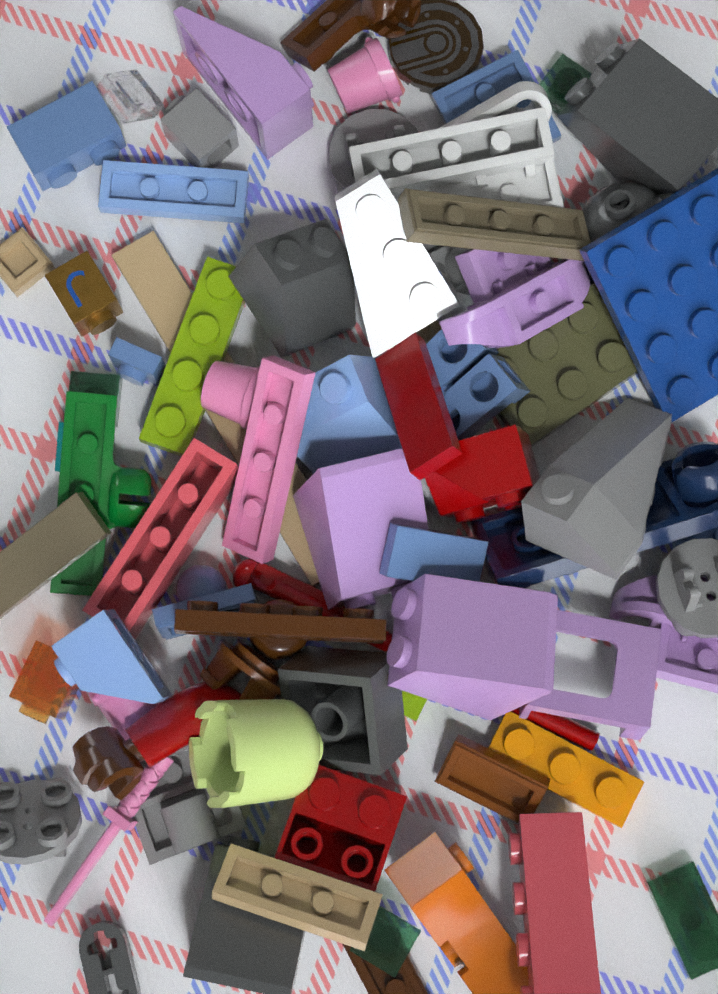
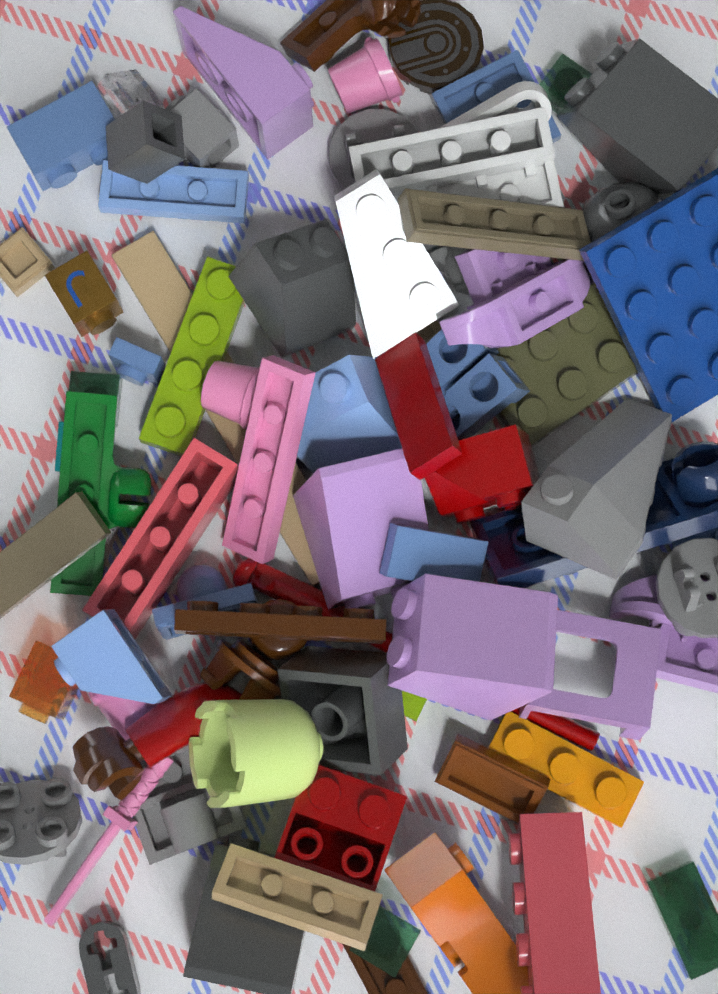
(145, 142): none -> dark grey brick

